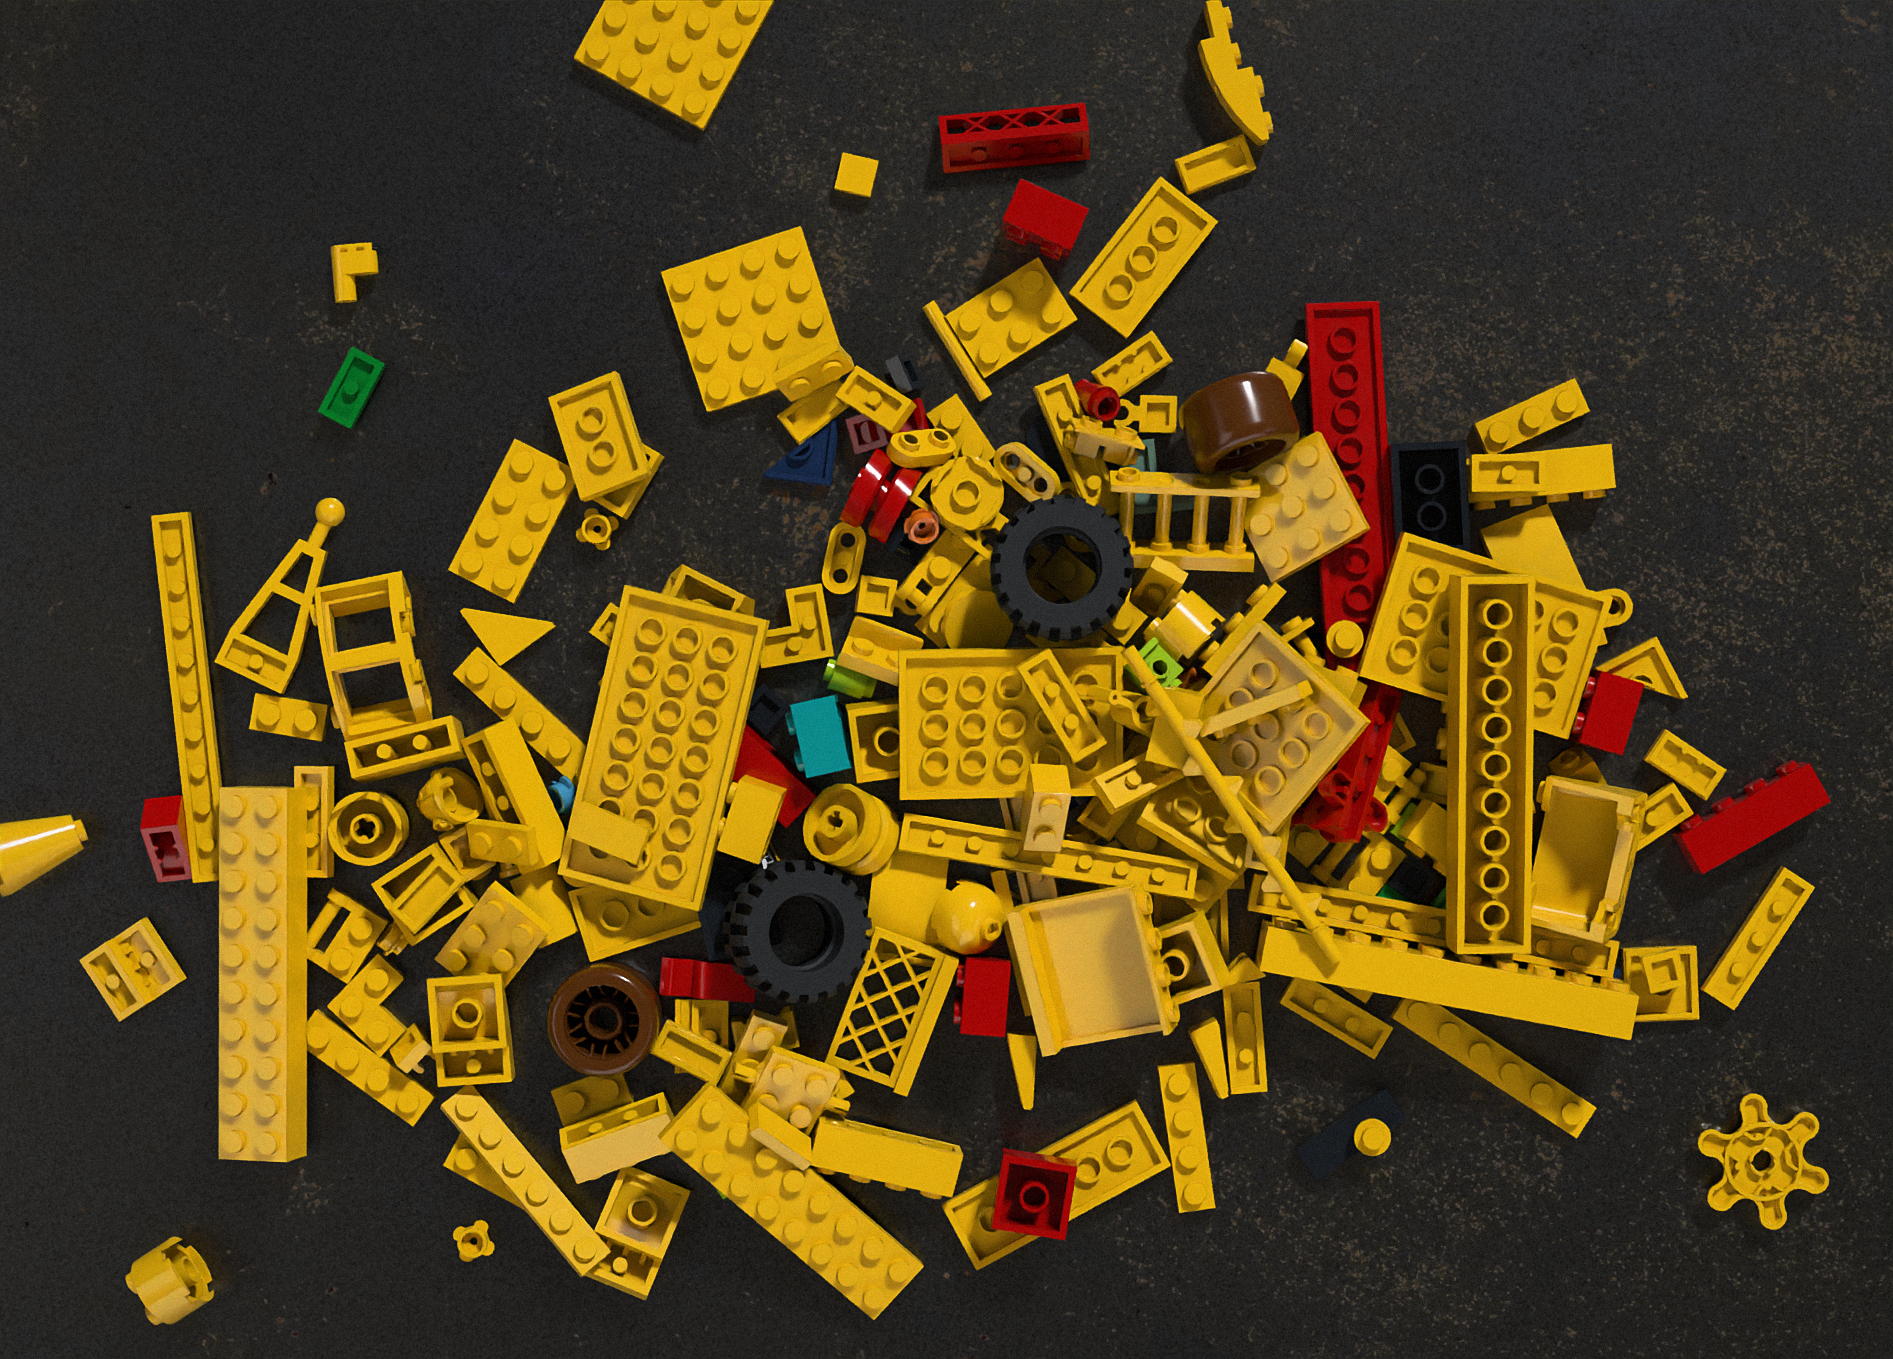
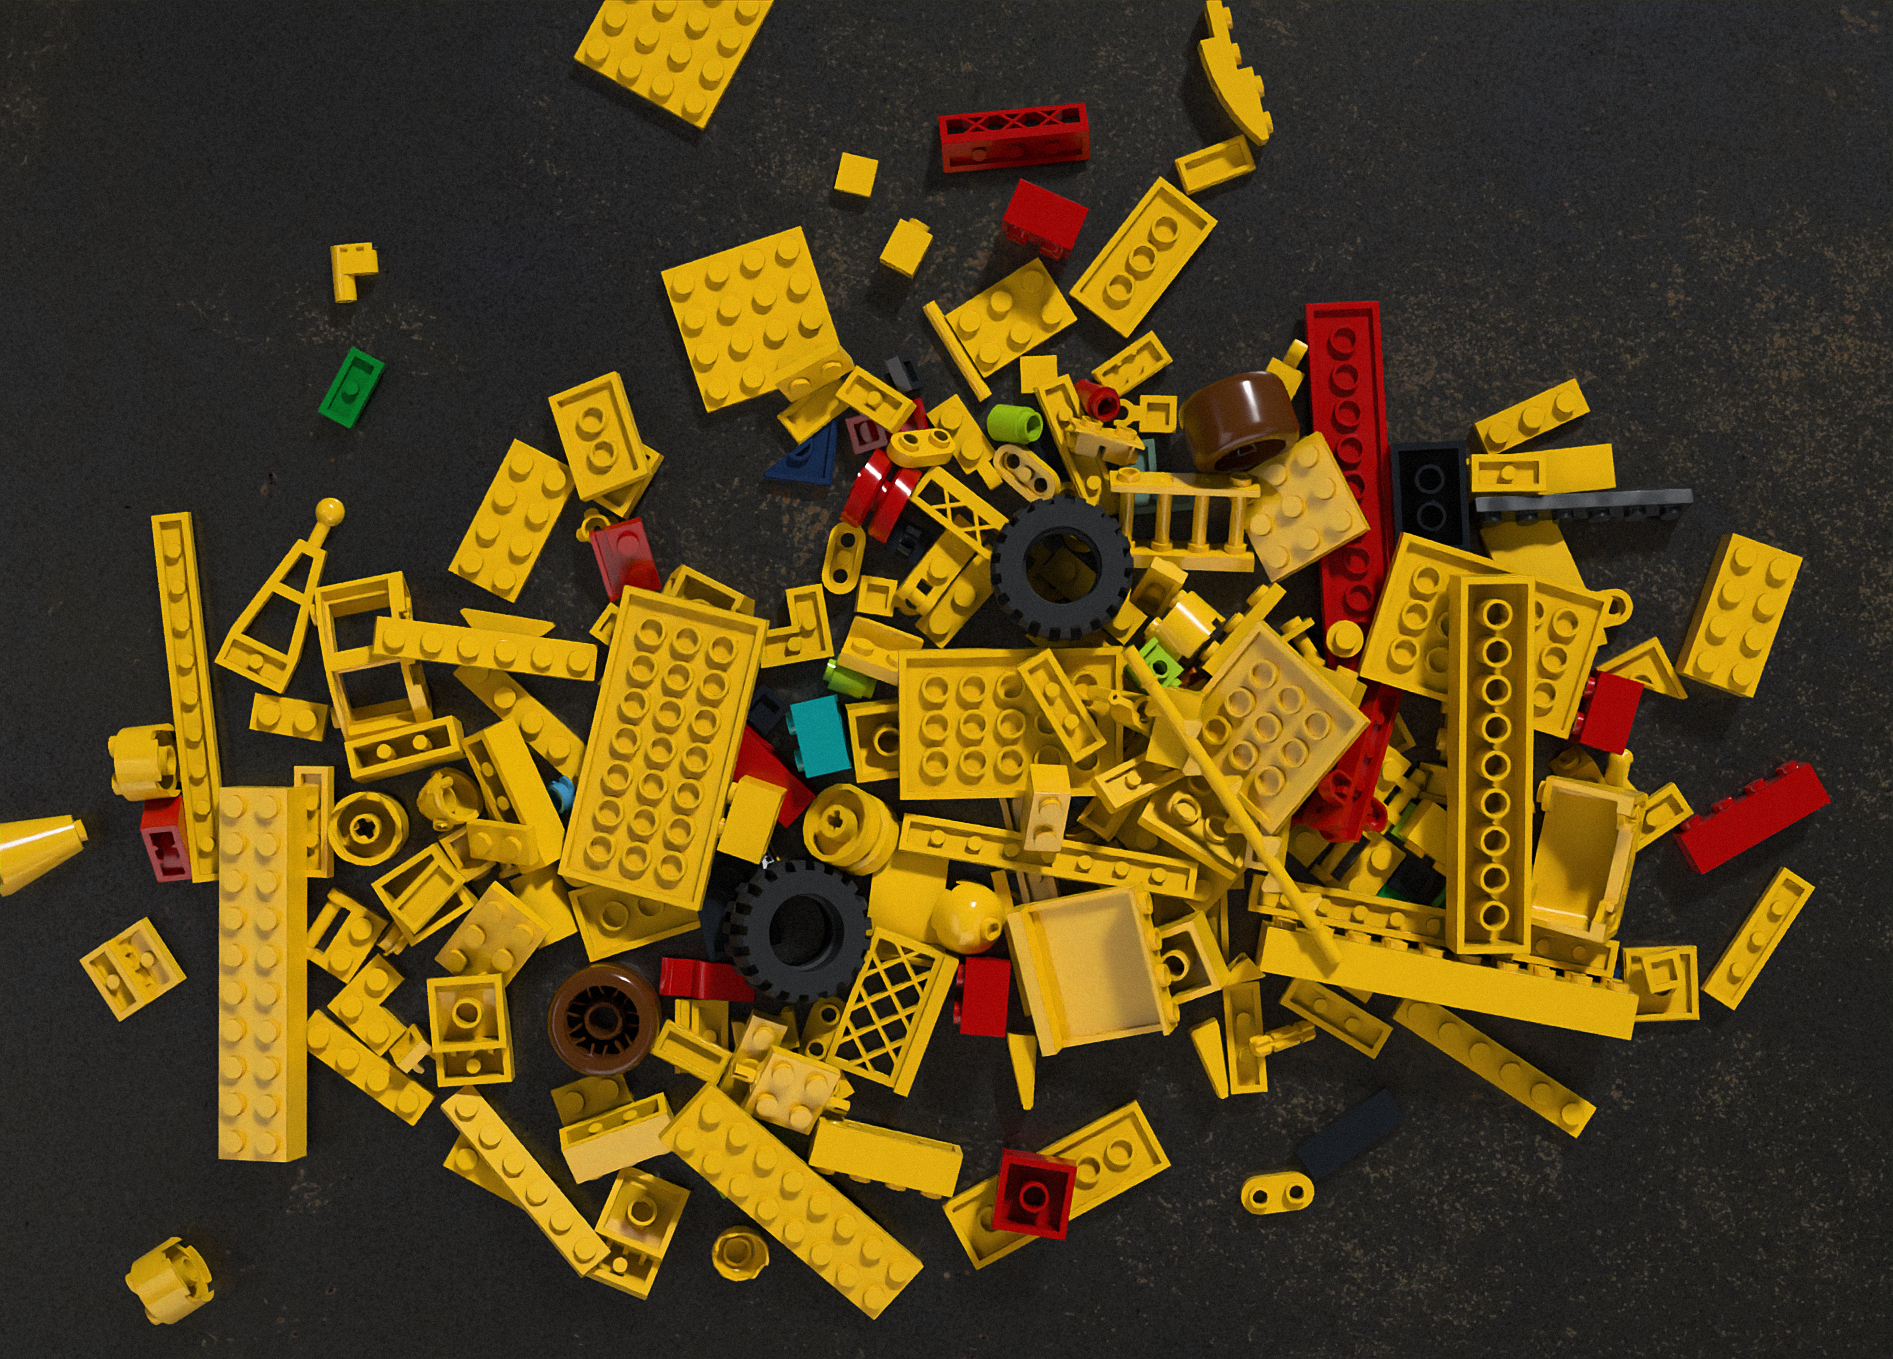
(145, 762): none -> yellow brick
(467, 1249): yellow plate -> none
(484, 649): none -> yellow plate
(609, 832): yellow tile -> none
(625, 557): none -> red plate
(740, 1253): none -> yellow hair
(780, 1136): yellow tile -> none
(819, 1029): none -> yellow plate
(907, 247): none -> yellow brick
(925, 533): orange plate -> none
(967, 493): yellow tile -> none
(975, 621): yellow tile -> none
(1014, 424): none -> lime brick
(1036, 371): none -> yellow tile
(1186, 1136): yellow plate -> none
(1256, 710): yellow plate -> none
(1277, 1192): none -> yellow plate
(1282, 1038): none -> yellow axle
(1372, 1137): yellow plate -> none
(1591, 506): none -> black plate
(1617, 770): none -> yellow arm
(1684, 764): yellow plate -> none
(1738, 615): none -> yellow brick
(1787, 1166): yellow plate -> none

